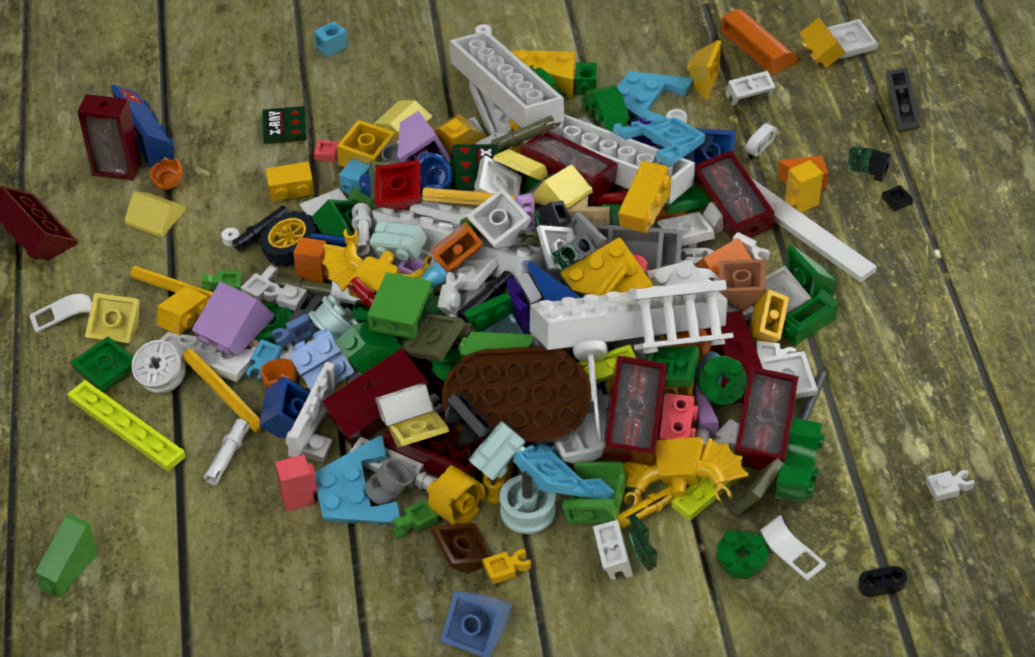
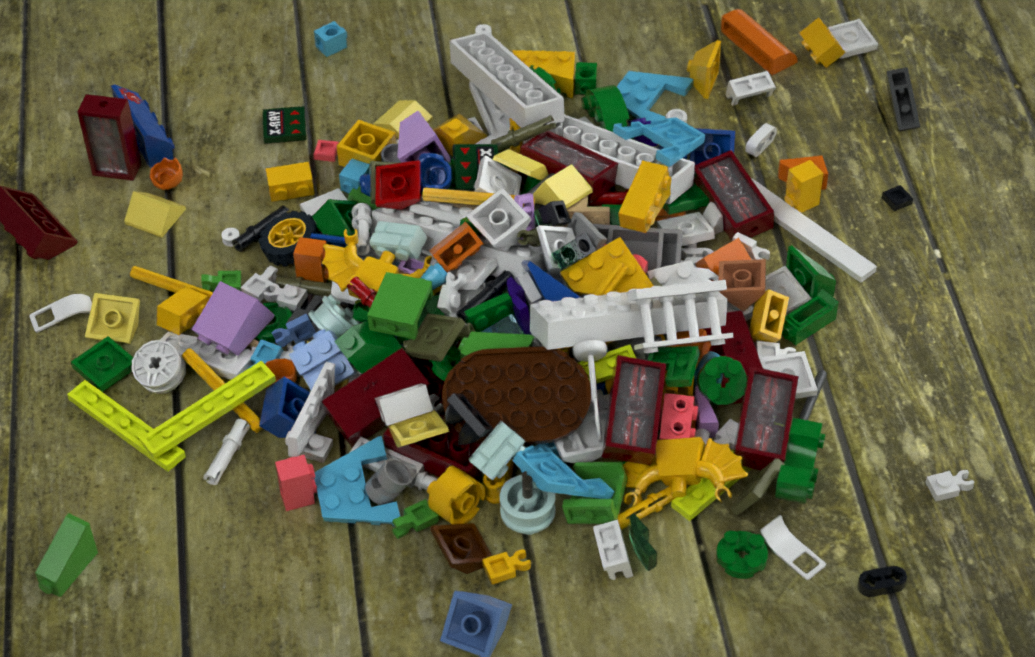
(207, 409): none -> neon yellow plate
(869, 161): leg -> none

